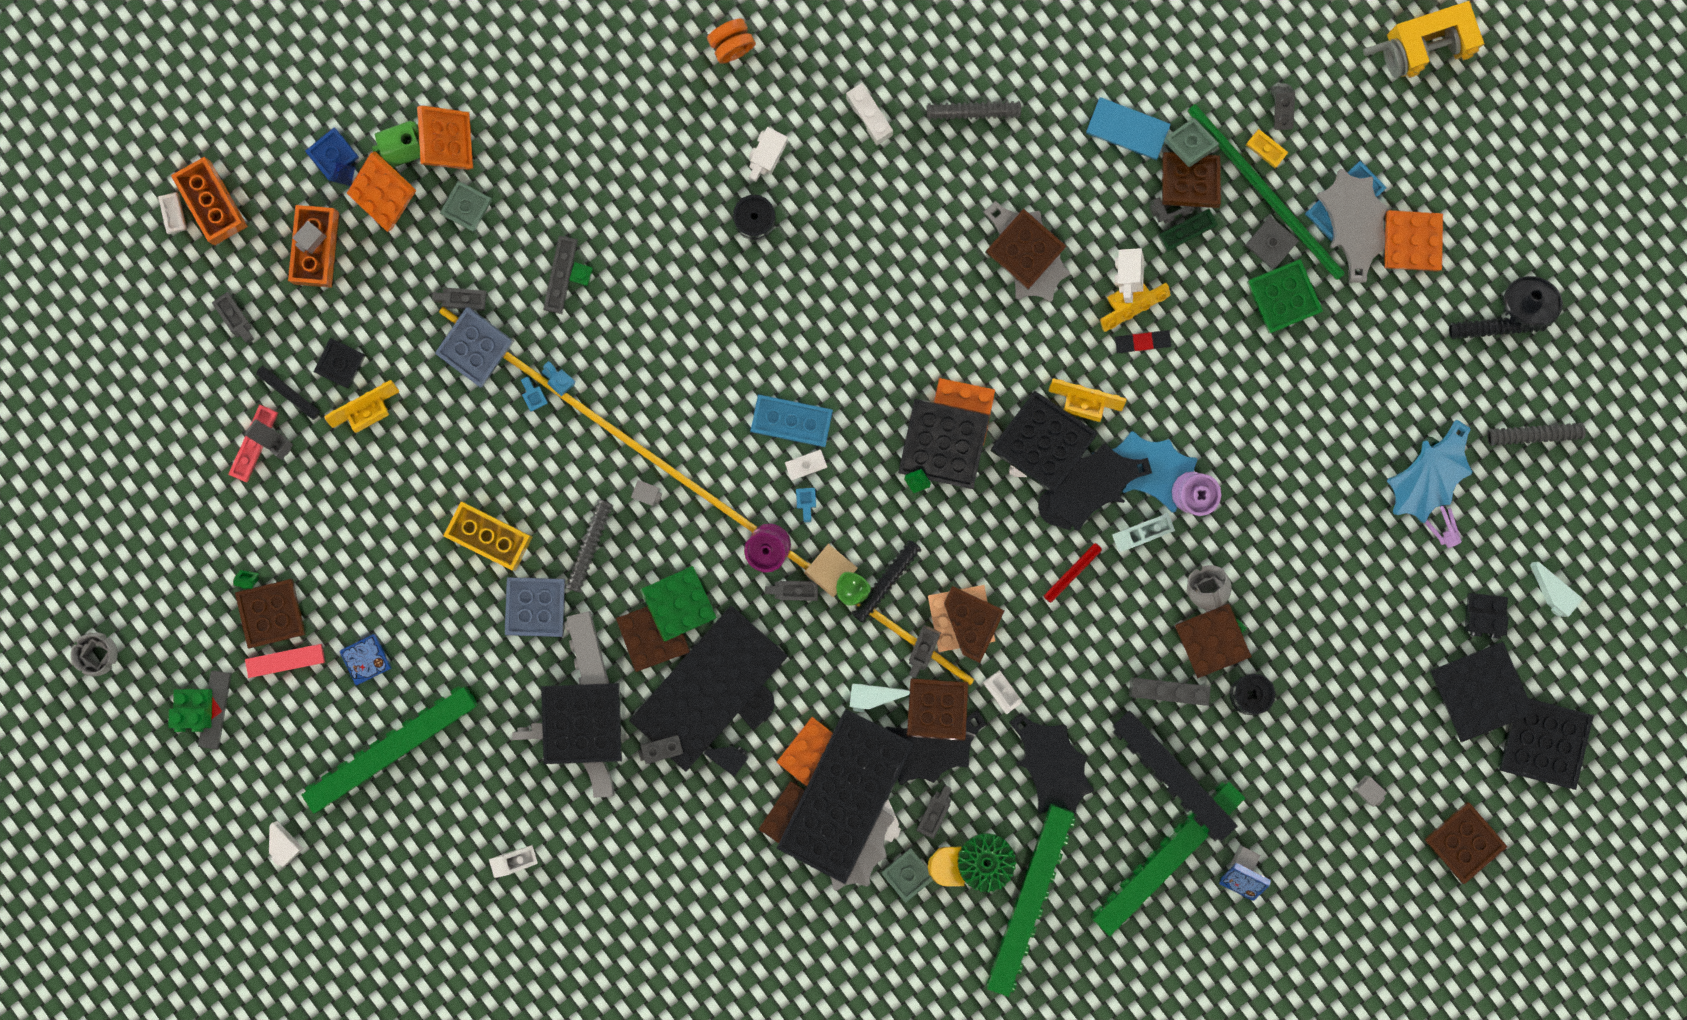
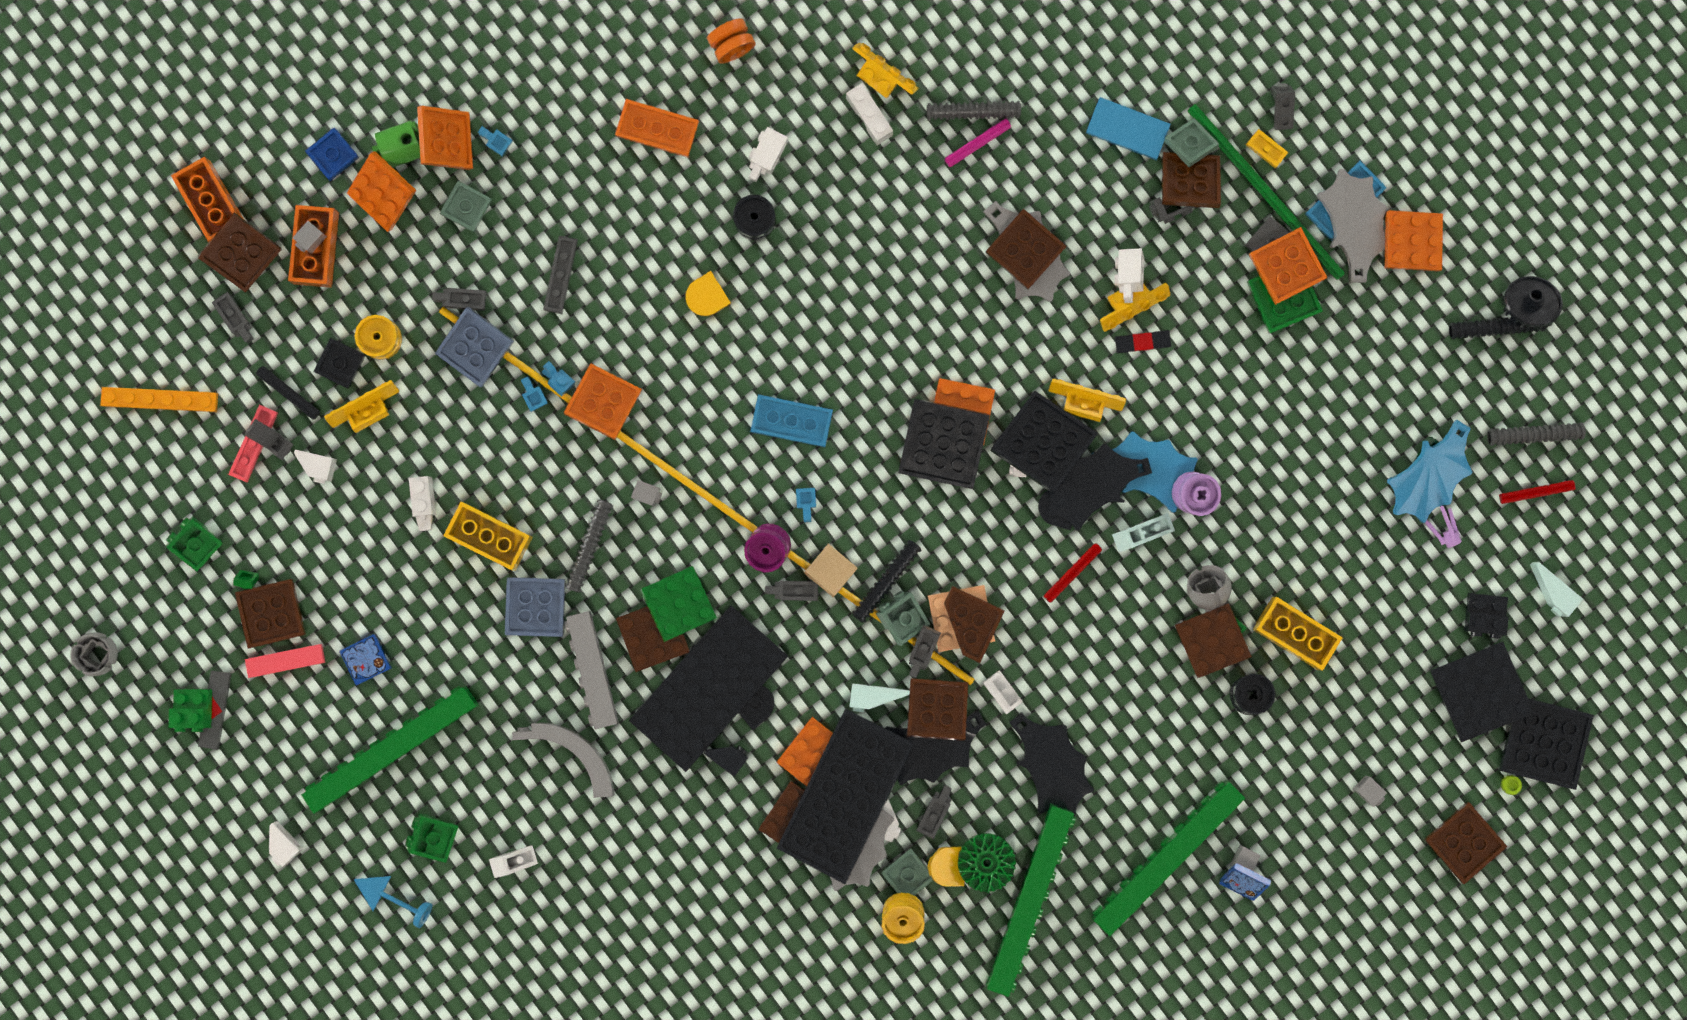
(159, 399): none -> light orange plate
(172, 213): white plate -> none
(193, 543): none -> green plate
(239, 252): none -> reddish brown plate
(317, 466): none -> white slope
(343, 173): clear blue plate -> none
(367, 340): none -> yellow wheel
(373, 890): none -> dark azure piece
(422, 501): none -> white hinge
(431, 838): none -> green plate
(497, 142): none -> dark azure plate
(581, 274): green plate -> none
(581, 723): black plate -> none
(602, 401): none -> orange plate
(657, 128): none -> orange plate
(660, 749): dark grey bracket -> none
(706, 296): none -> yellow tile
(806, 465): white plate -> none
(852, 588): bright green helmet -> none
(880, 74): none -> yellow bracket
(902, 617): none -> sand green plate
(903, 918): none -> yellow wheel
(917, 481): green plate -> none
(978, 142): none -> dark pink axle
(1169, 691): dark grey brick -> none
(1177, 779): black brick -> none
(1187, 230): dark green plate -> none
(1288, 265): none -> orange plate
(1297, 633): none -> yellow brick
(1407, 47): yellow piece -> none
(1511, 785): none -> lime tile
(1537, 492): none -> red axle

